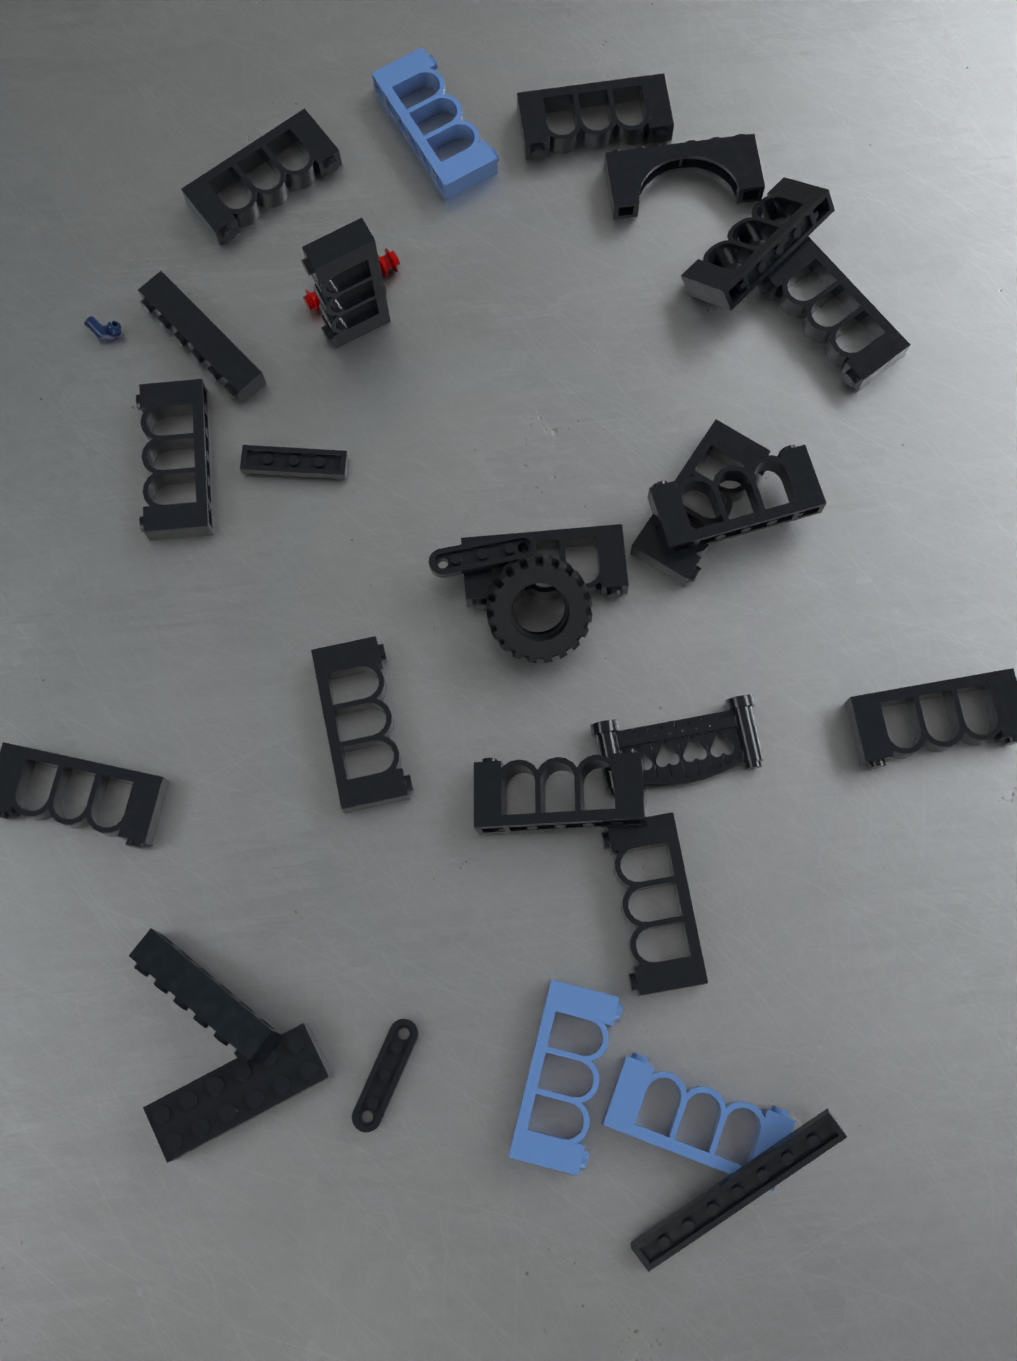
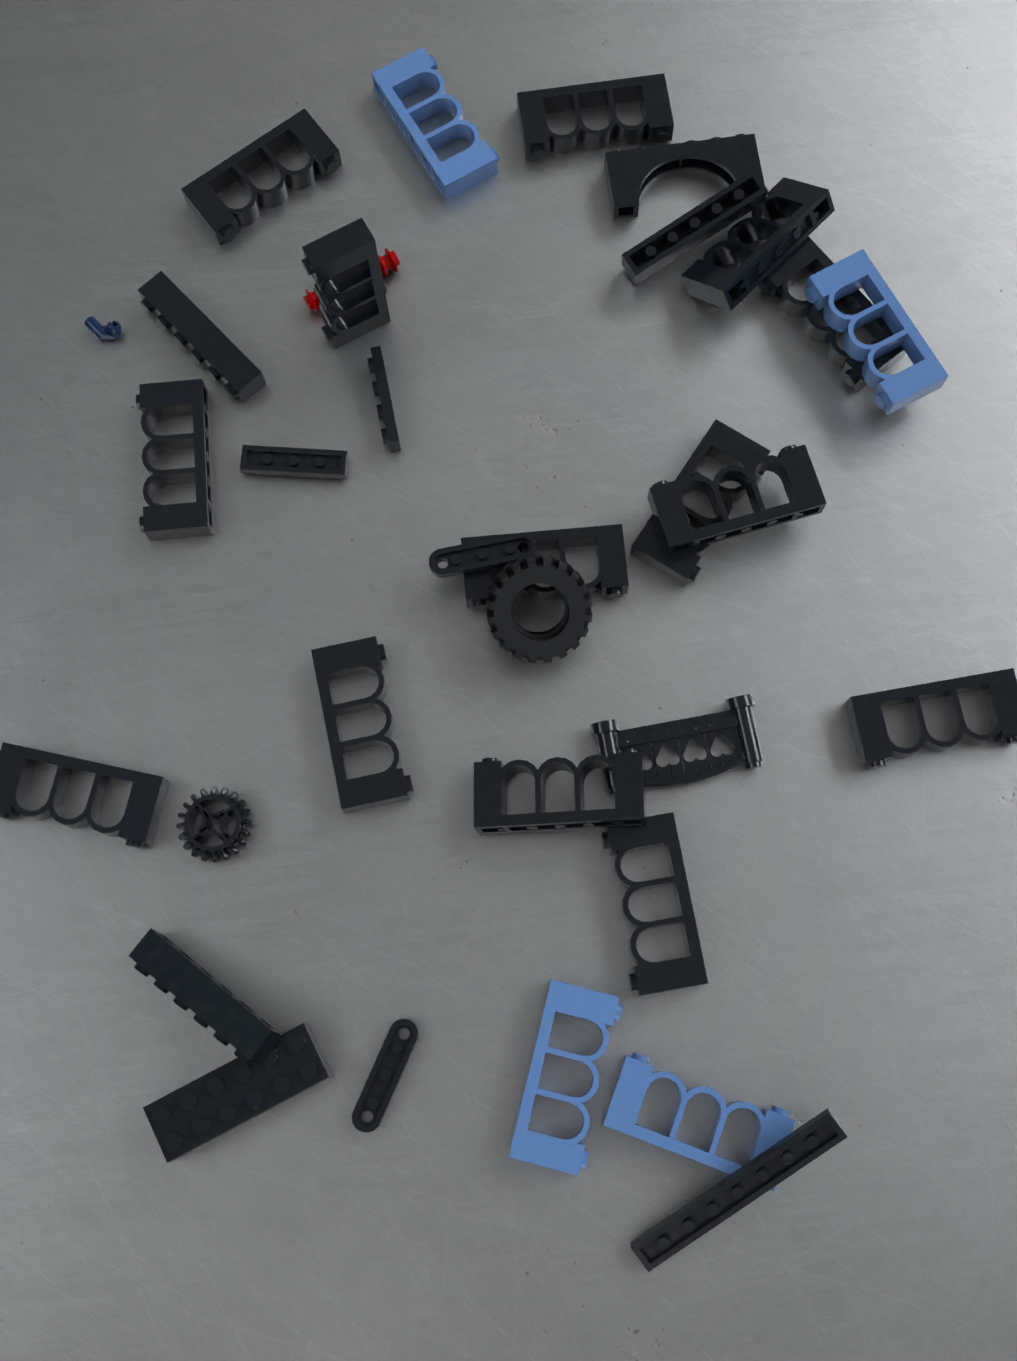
(206, 831): none -> black gear
(385, 409): none -> black plate
(694, 227): none -> black brick
(894, 390): none -> medium blue fence

